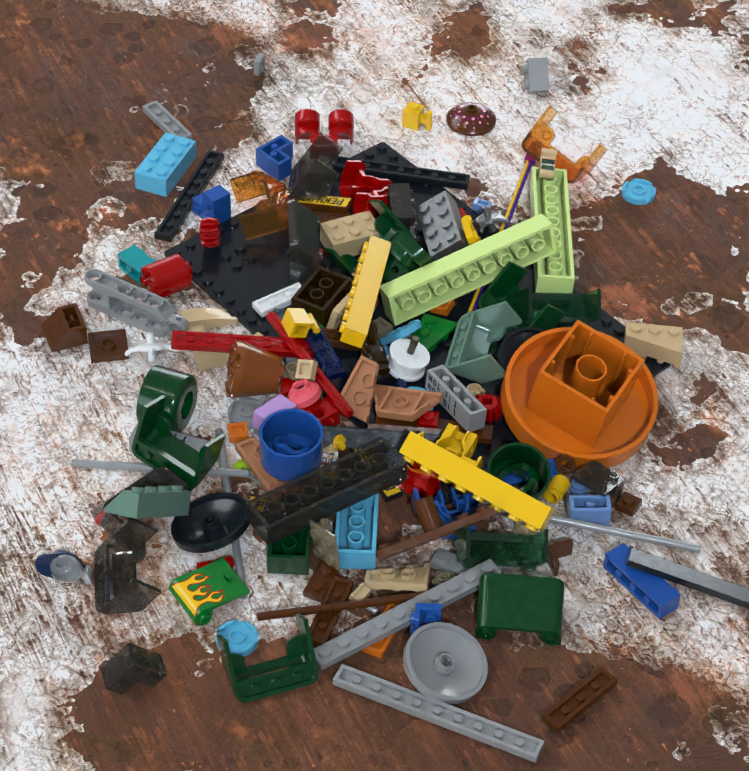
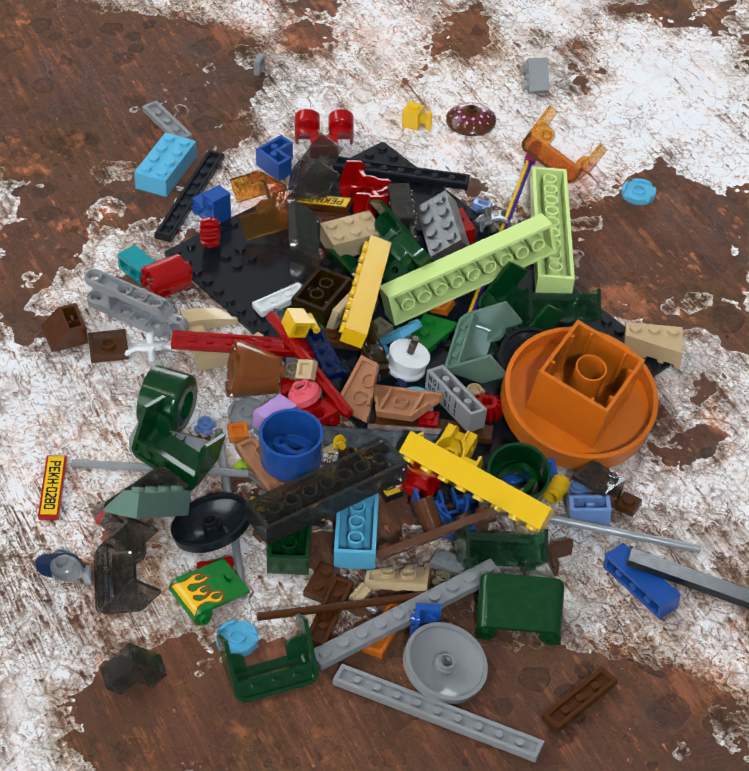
(52, 487): none -> tile
(205, 425): none -> medium blue plate
(325, 543): dark tan hinge -> none
(471, 234): yellow plate -> none
(547, 163): tan leg -> none
(567, 469): reddish brown plate -> none

